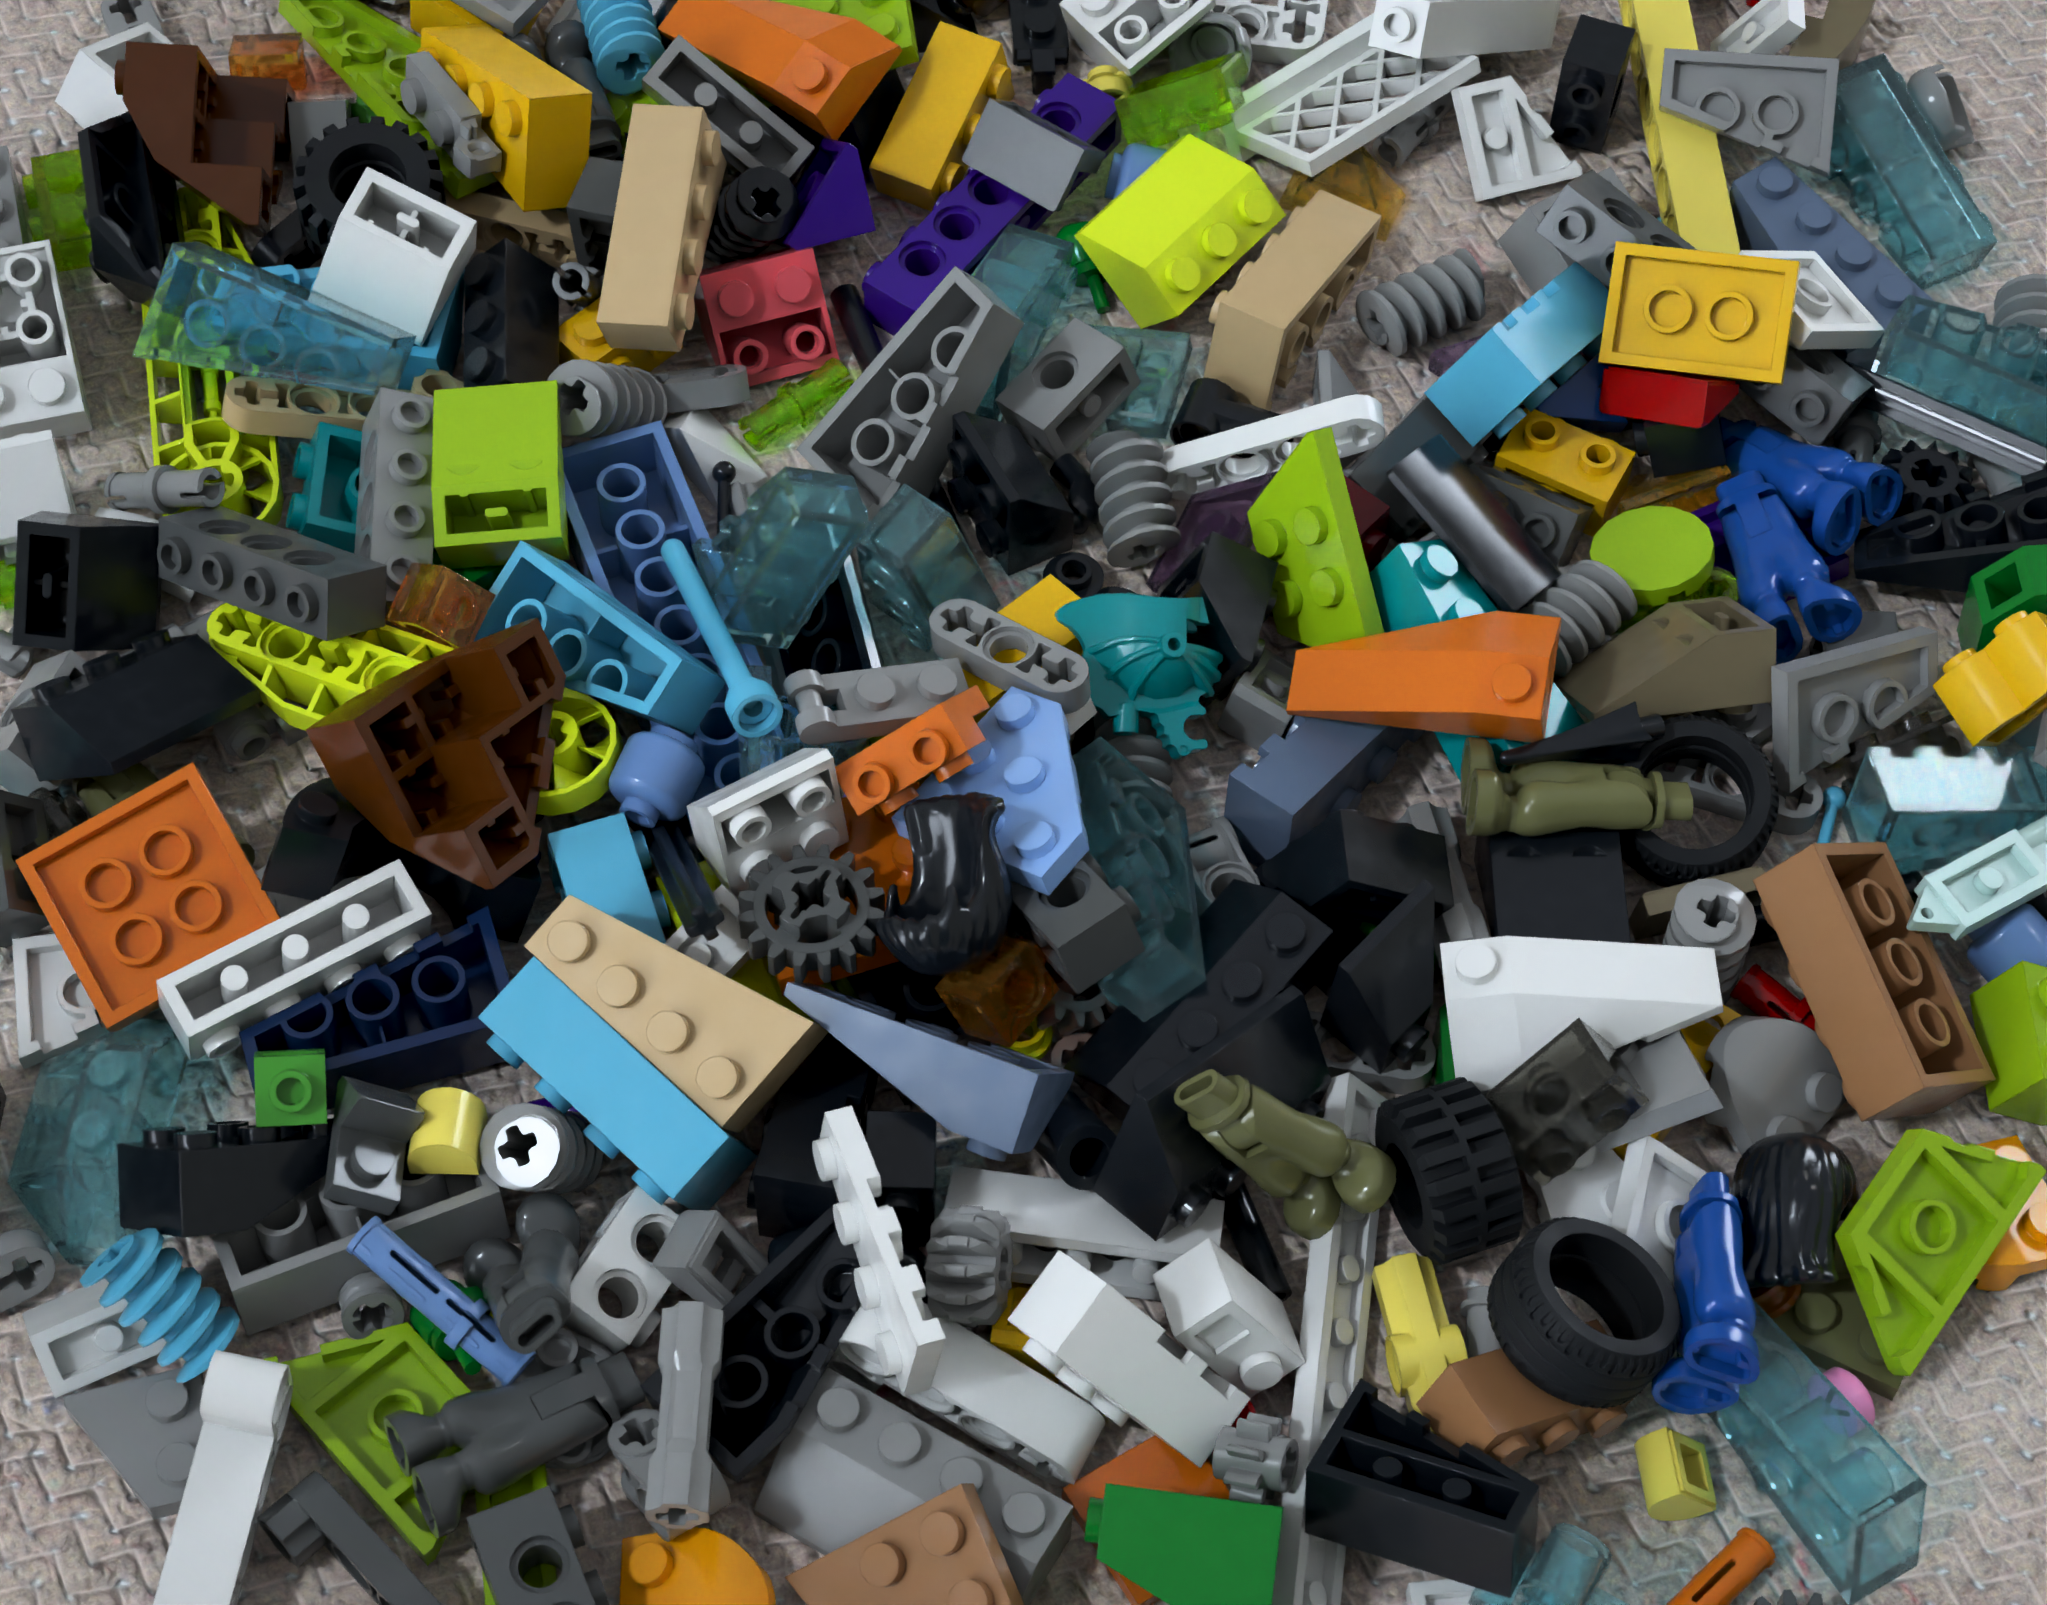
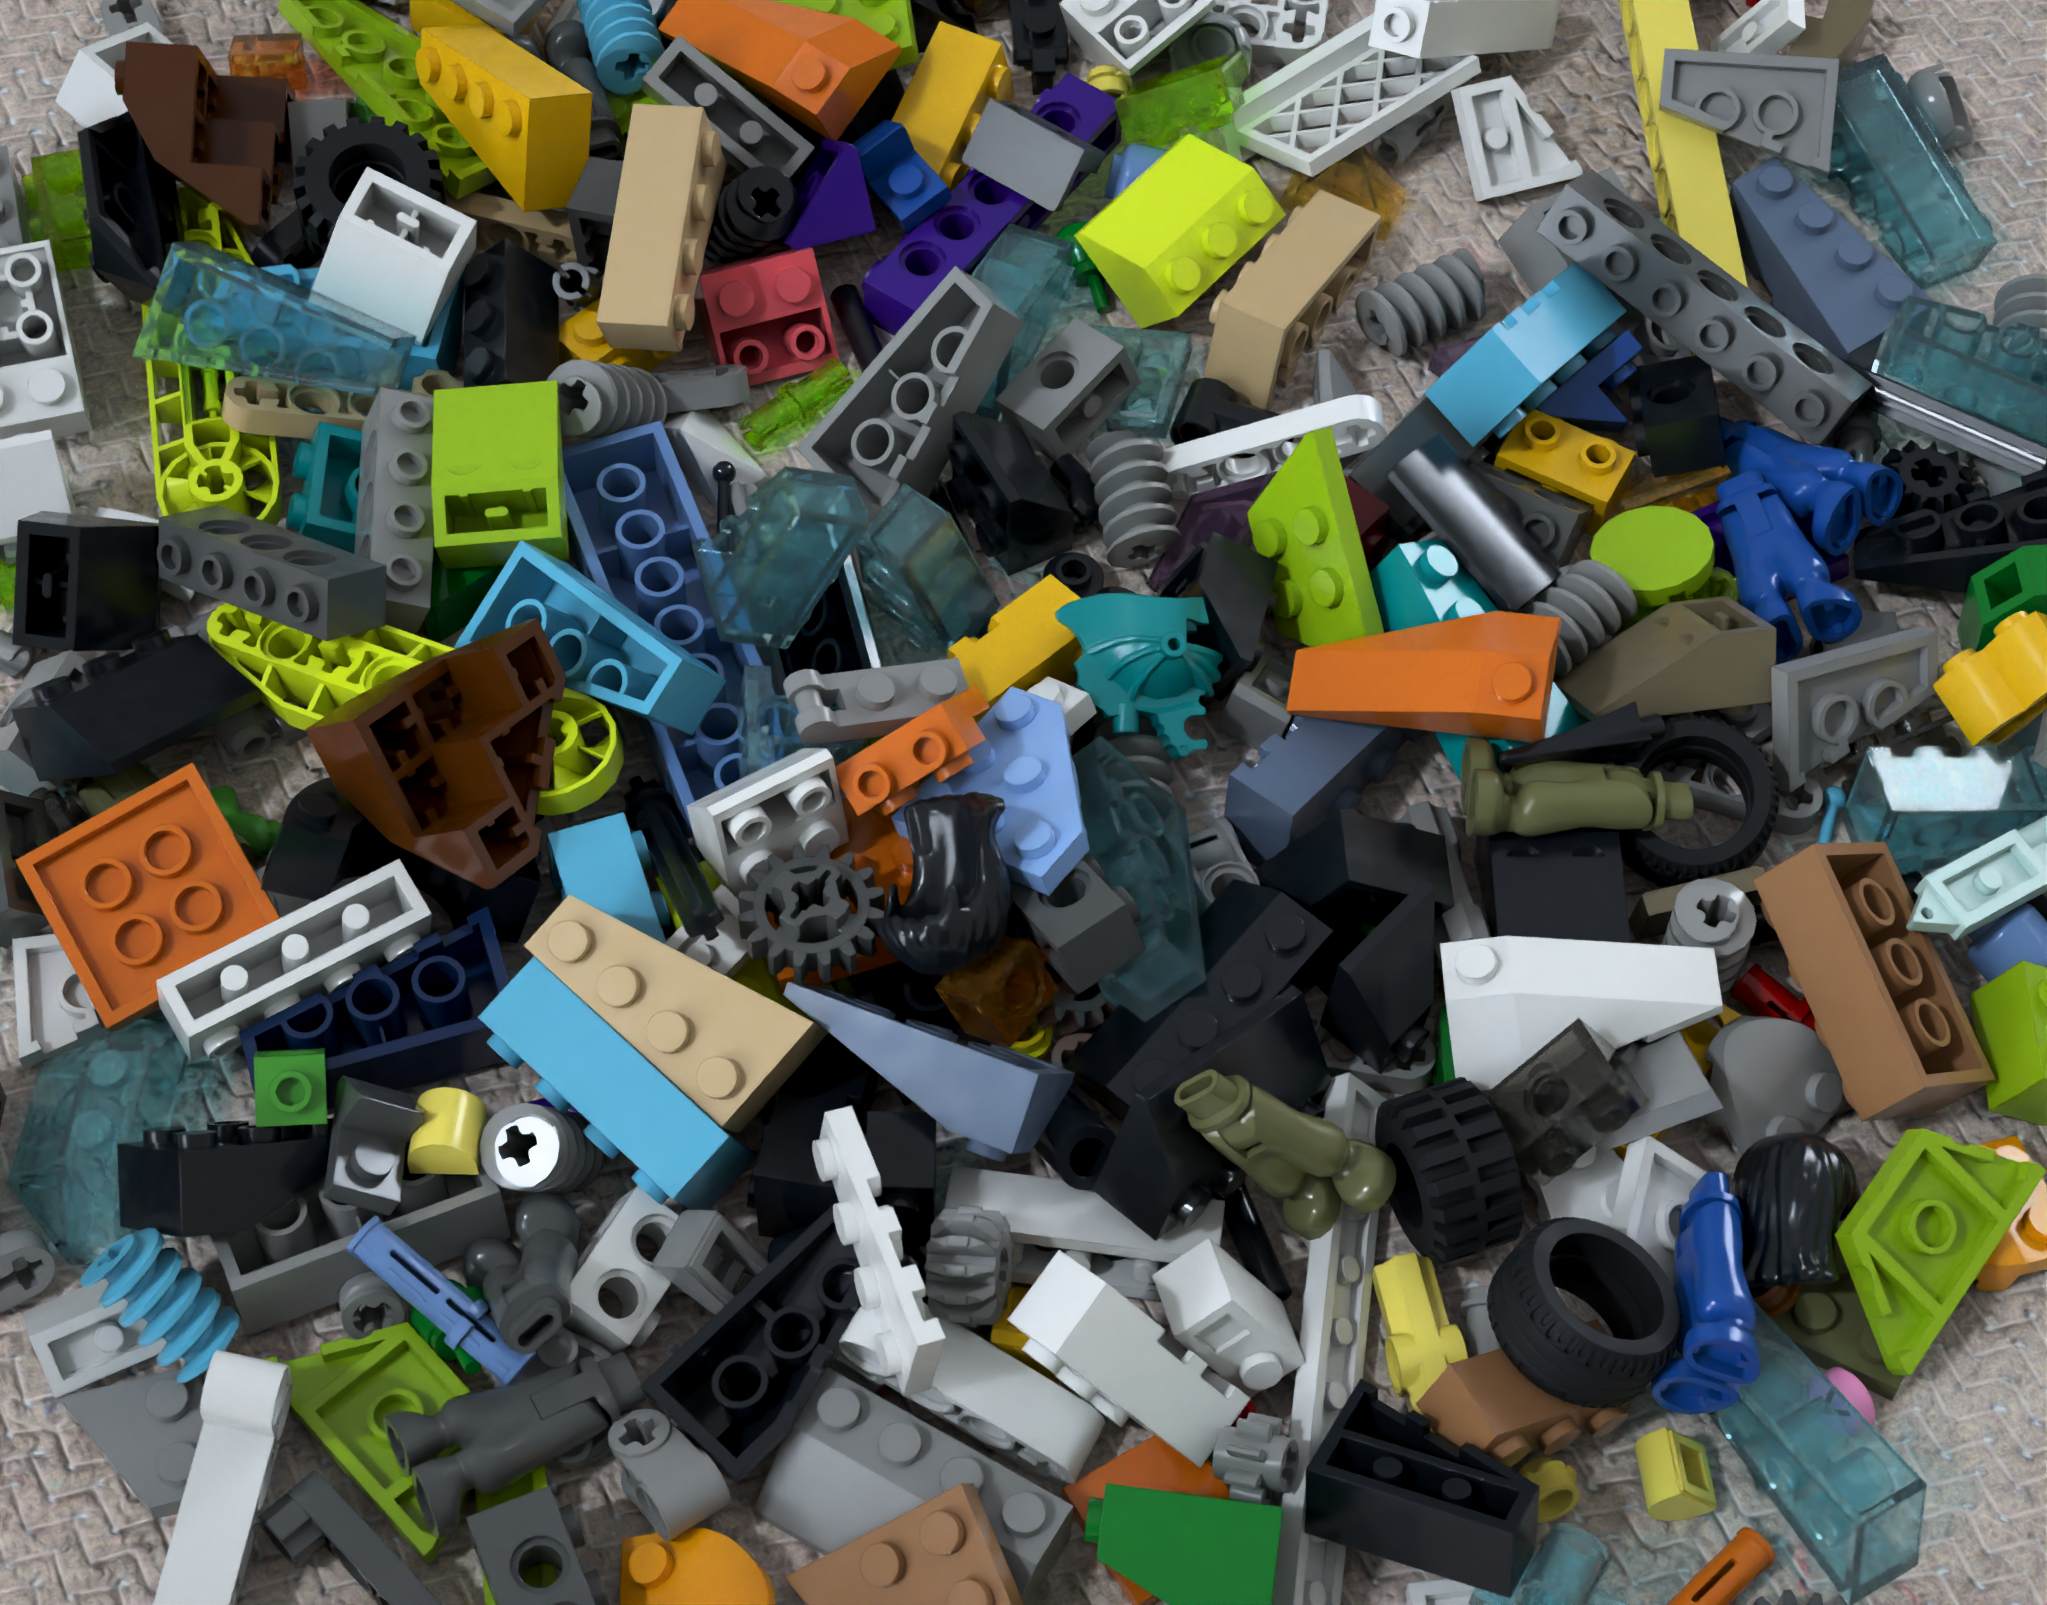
(164, 489): light grey pin -> none
(254, 828): none -> bright green arm
(439, 605): clear orange brick -> none
(448, 116): light grey hinge -> none
(656, 776): medium blue head -> none
(681, 1463): light grey axle -> none
(749, 701): medium azure piece -> none
(900, 175): none -> blue slope
(997, 633): light grey beam -> none
(1556, 1487): none -> light yellow plate
(1591, 83): black brick -> none
(1664, 396): red slope -> none
(1699, 312): yellow plate -> none
(1824, 308): white plate -> none

